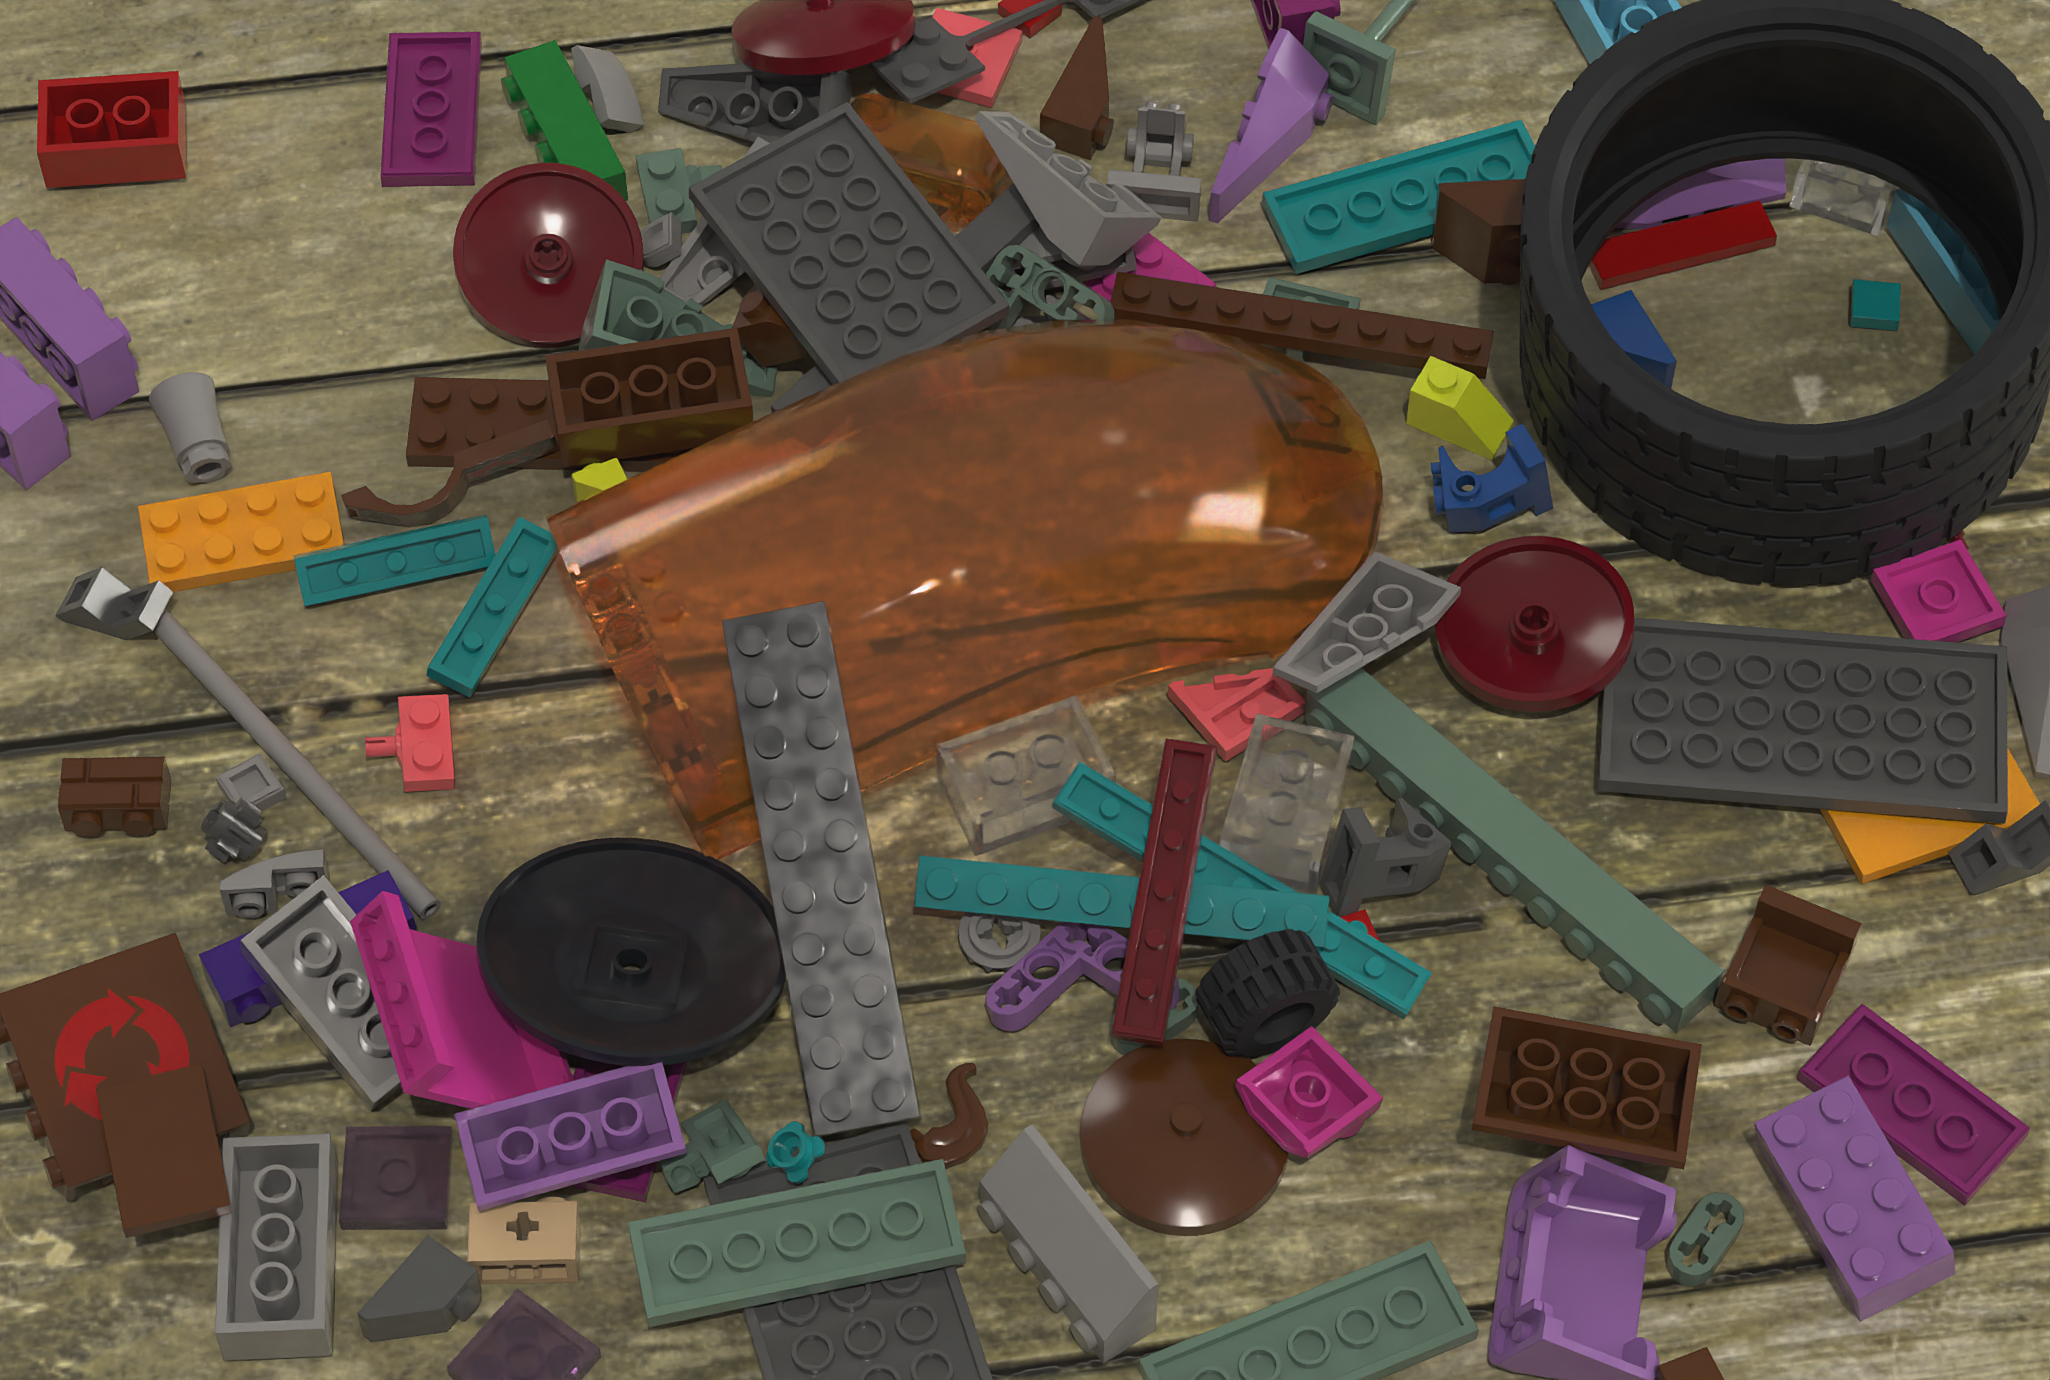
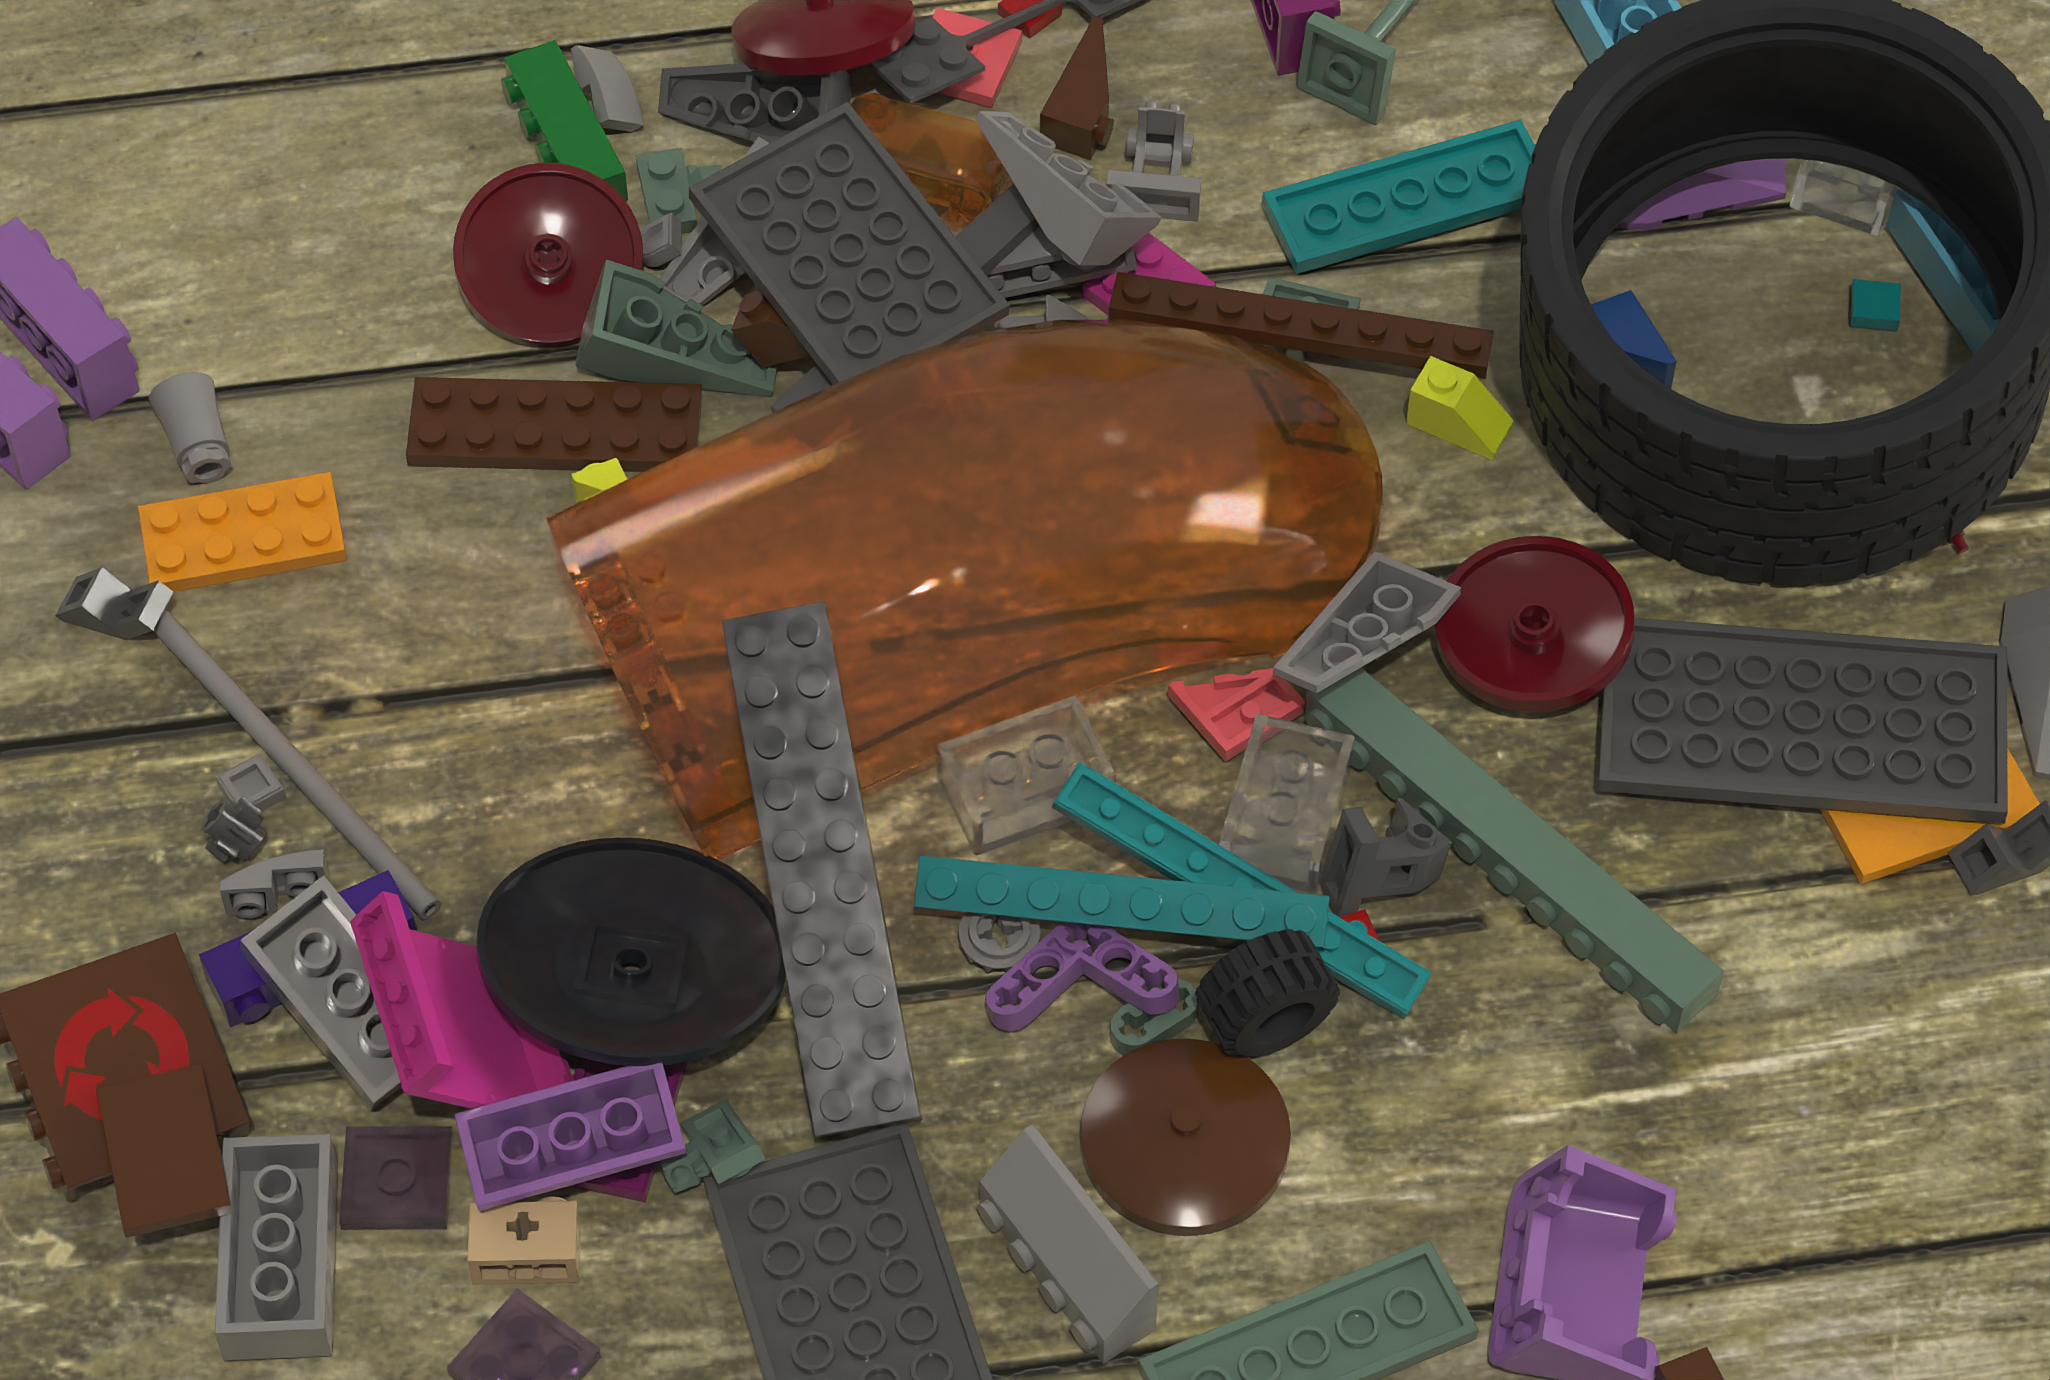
(111, 129): red brick -> none
(114, 795): reddish brown brick -> none
(395, 560): teal plate -> none
(420, 743): coral plate -> none
(422, 1295): dark grey slope -> none
(431, 109): magenta tile -> none
(468, 466): reddish brown piece -> none
(493, 608): teal plate -> none
(648, 396): reddish brown brick -> none
(784, 1144): teal plate -> none
(796, 1242): sand green plate -> none
(962, 1136): reddish brown piece -> none
(1033, 283): sand green beam -> none
(1164, 892): dark red tile -> none
(1274, 126): medium lavender wedge -> none
(1307, 1095): dark pink slope -> none
(1481, 228): reddish brown slope -> none
(1496, 495): blue tile -> none
(1587, 1087): reddish brown slope -> none
(1682, 244): red tile -> none
(1714, 1245): sand green beam -> none
(1788, 966): reddish brown panel -> none
(1854, 1198): medium lavender brick -> none
(1919, 1104): magenta tile -> none
(1939, 595): dark pink plate -> none

